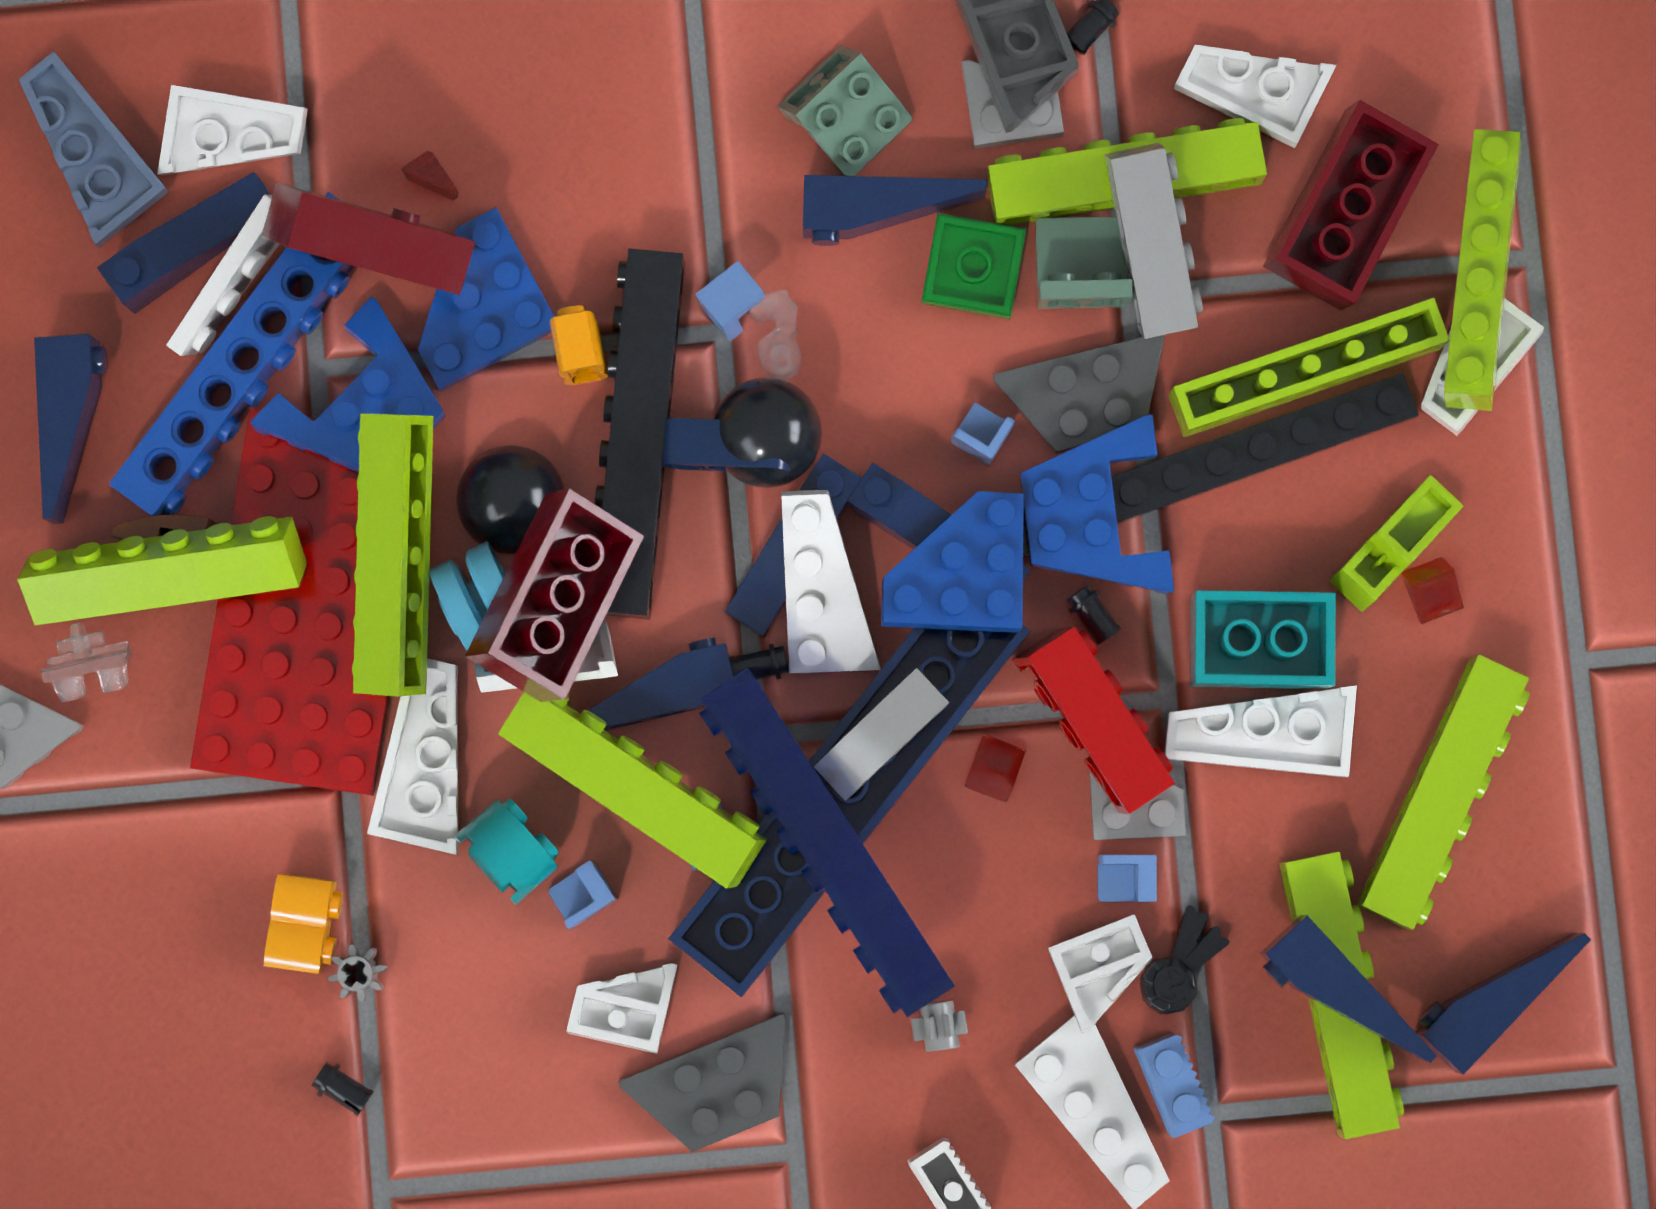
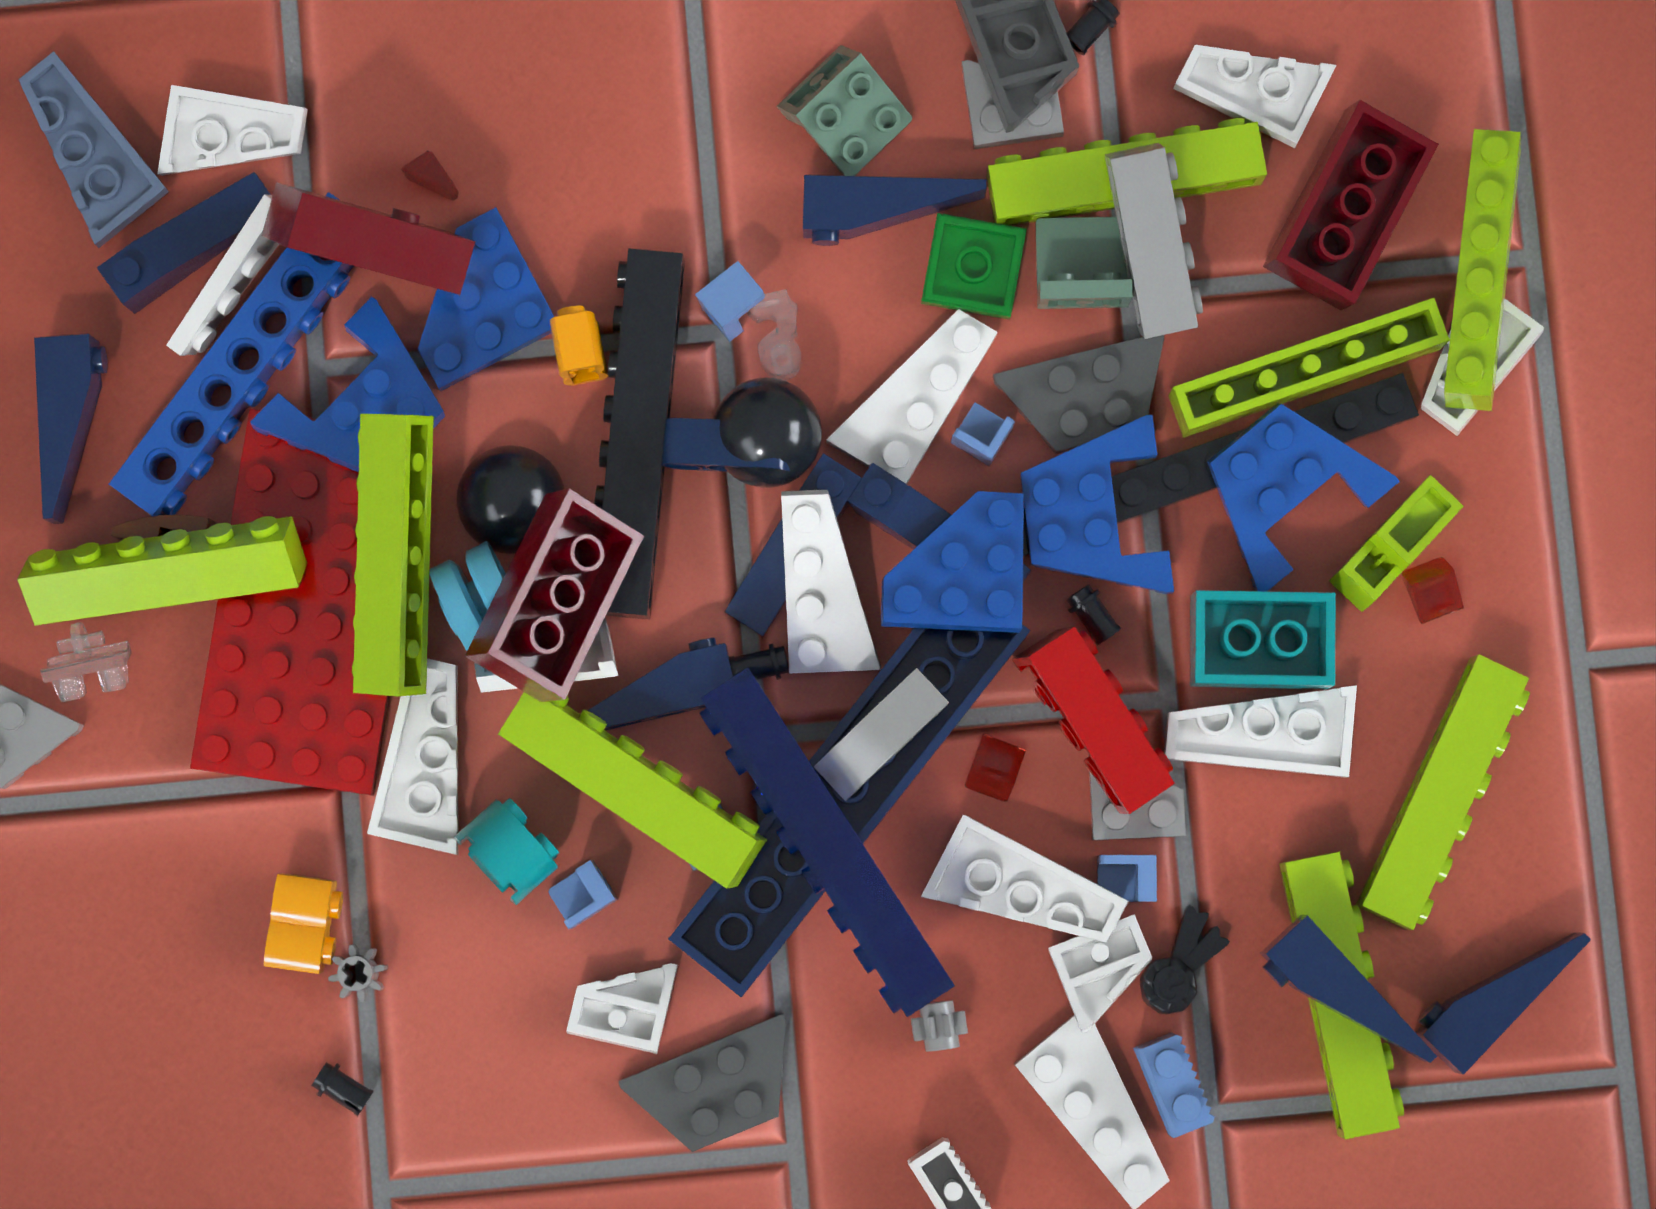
(914, 402): none -> white wing
(1012, 881): none -> white wing
(1273, 471): none -> blue wing

